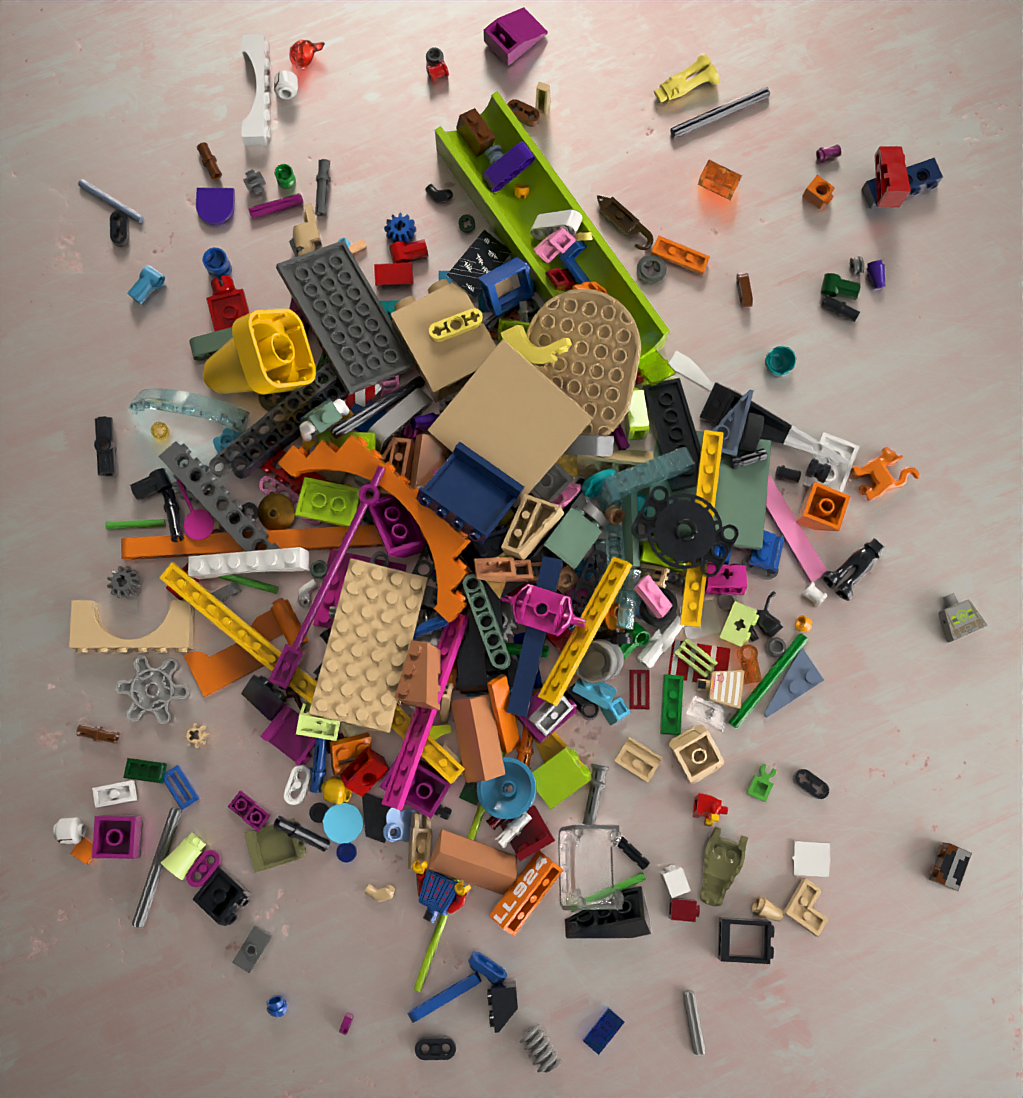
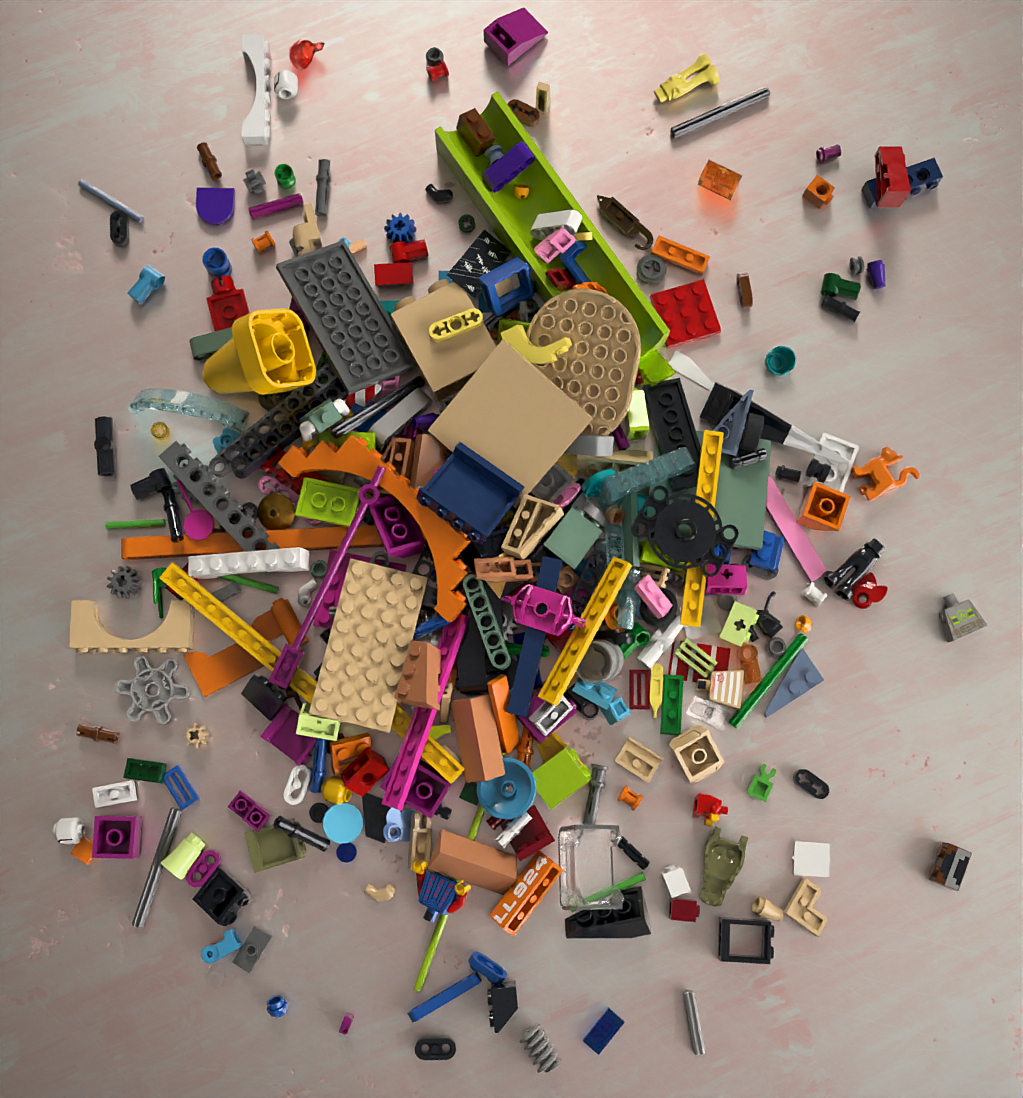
(157, 584): none -> green plant
(216, 951): none -> dark azure leg
(263, 242): none -> orange bush
(629, 797): none -> orange bush
(656, 687): none -> light yellow piece
(686, 312): none -> red plate
(868, 589): none -> red plate

